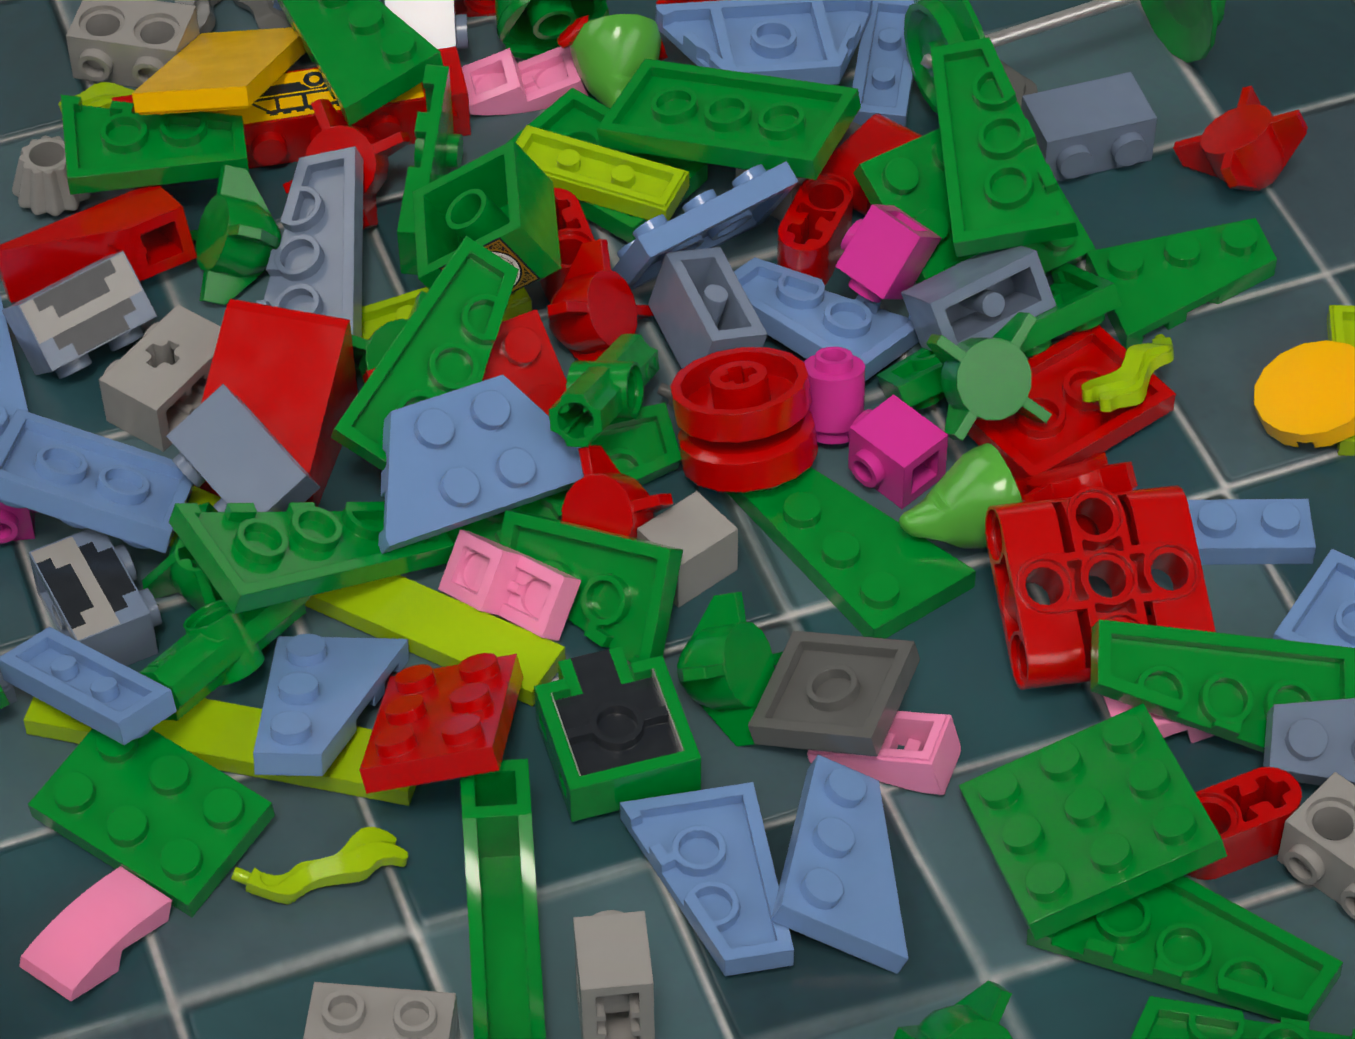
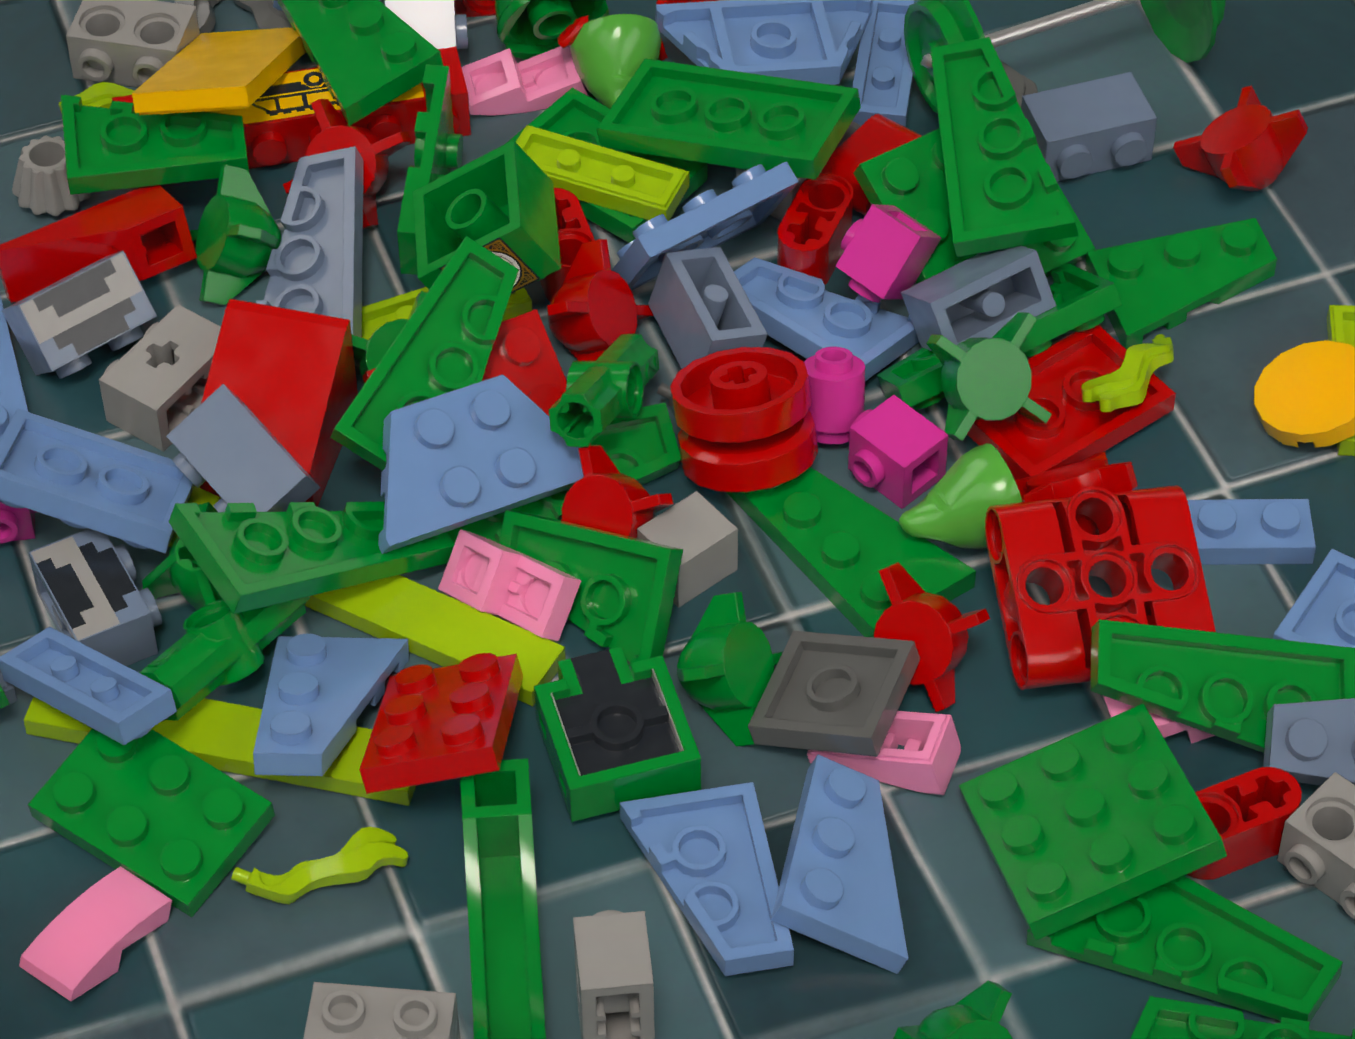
(933, 625): none -> red piece

